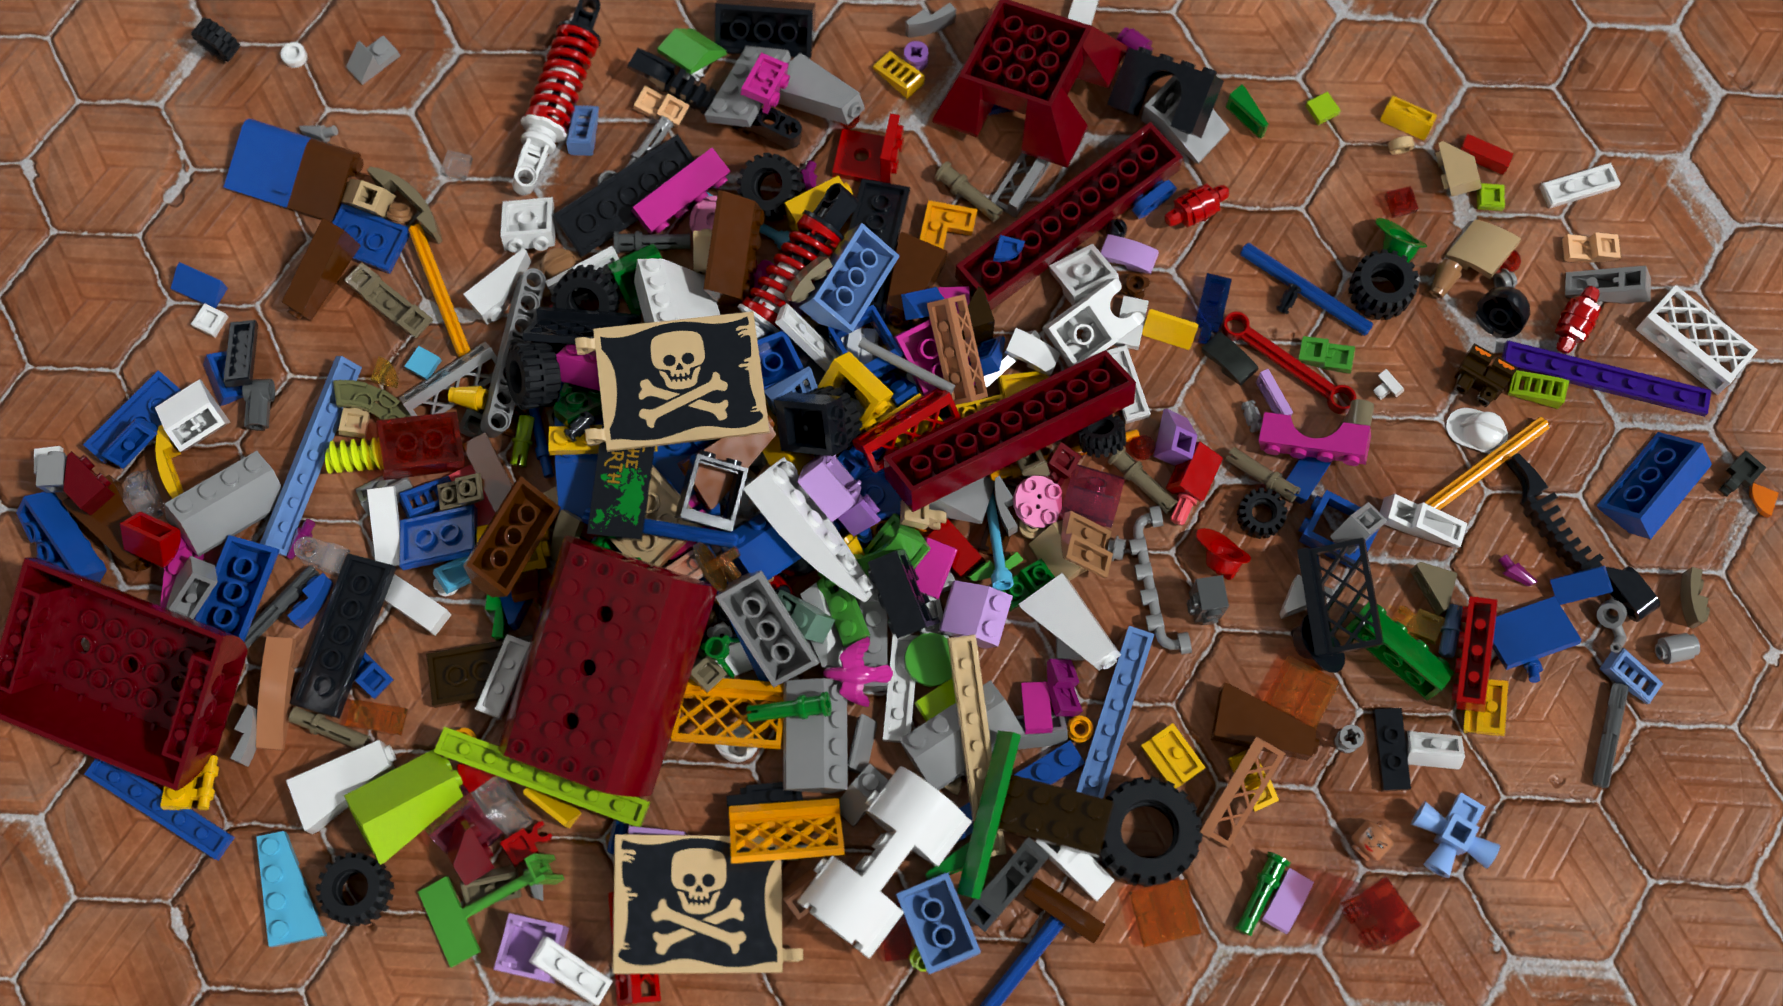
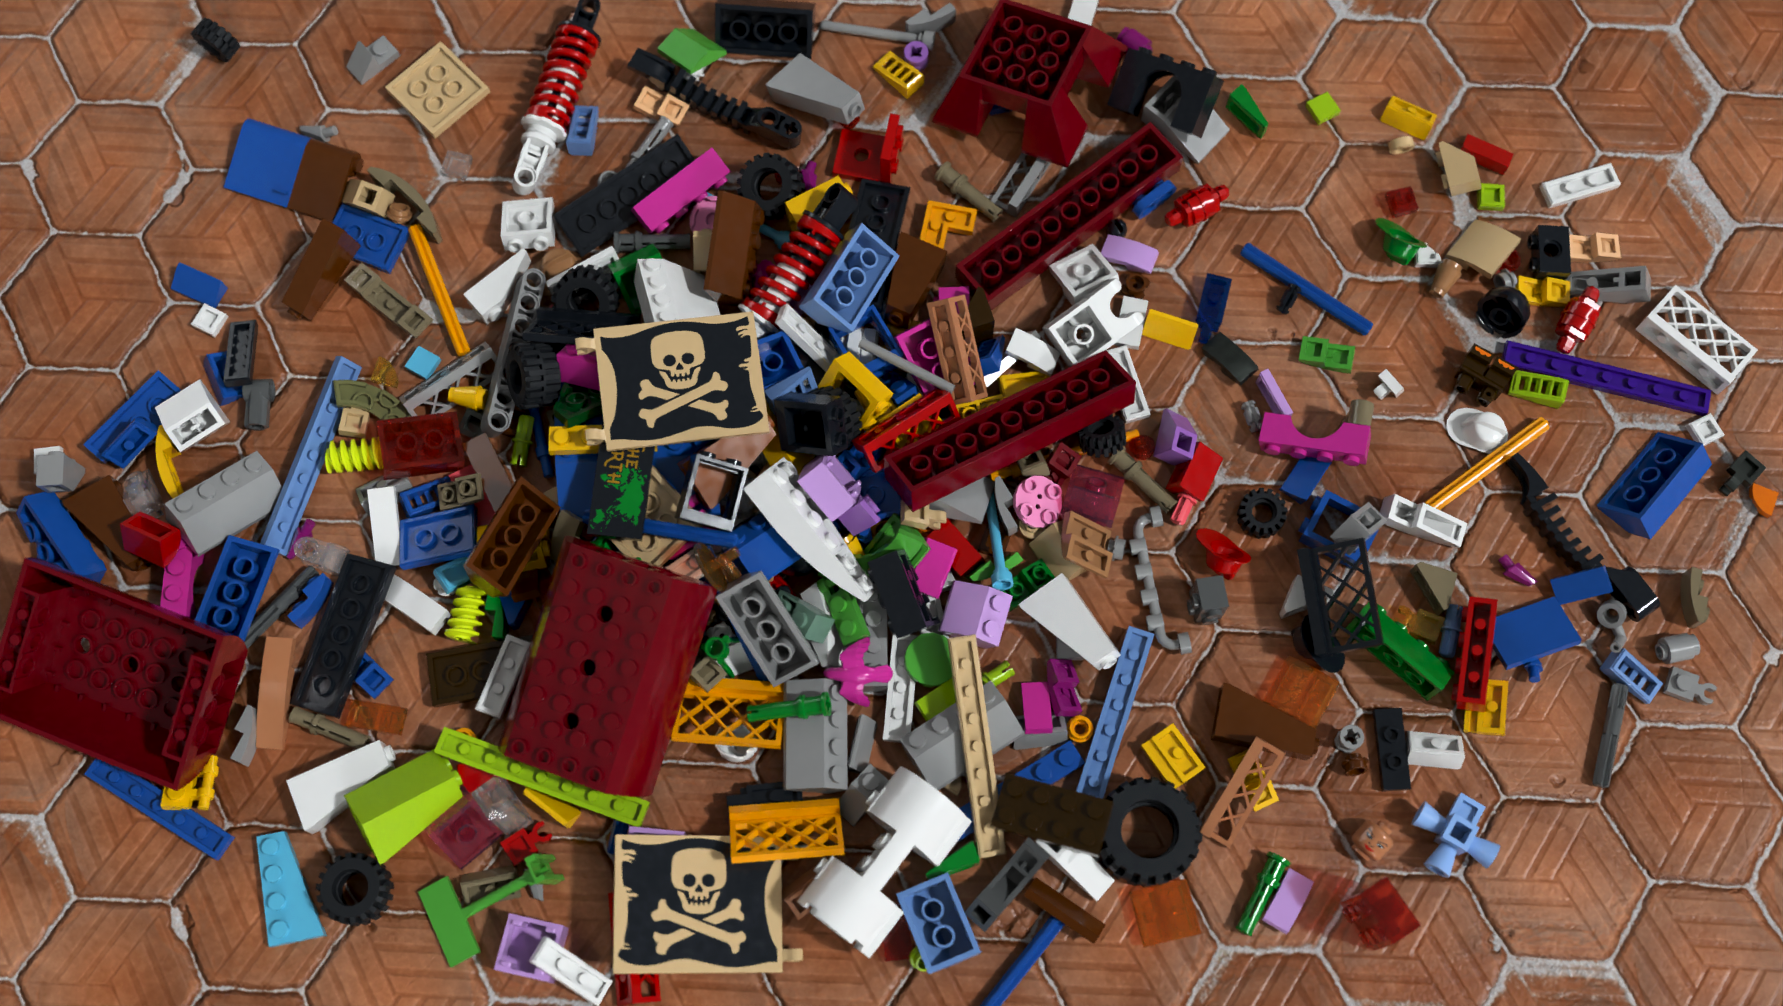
(84, 485): dark red slope -> none
(192, 587): light grey slope -> none
(293, 55): white tile -> none
(437, 89): none -> tan plate
(465, 614): none -> neon yellow piece
(466, 852): dark red slope -> none
(579, 425): black piece -> none
(729, 105): light grey plate -> none
(766, 81): dark pink bracket -> none
(801, 285): dark tan slope -> none
(916, 302): blue slope -> none
(926, 37): none -> light grey piece
(988, 814): green tile -> none
(996, 674): none -> lime pin
(1007, 248): blue tile -> none
(1263, 474): dark tan pin -> none
(1288, 362): red piece -> none
(1355, 764): none -> reddish brown plate
(1394, 269): black tyre -> none
(1427, 258): none -> white tile
(1545, 292): none -> yellow slope
(1556, 242): none -> black brick
(1685, 686): none -> light grey plate
(1705, 430): none -> white tile

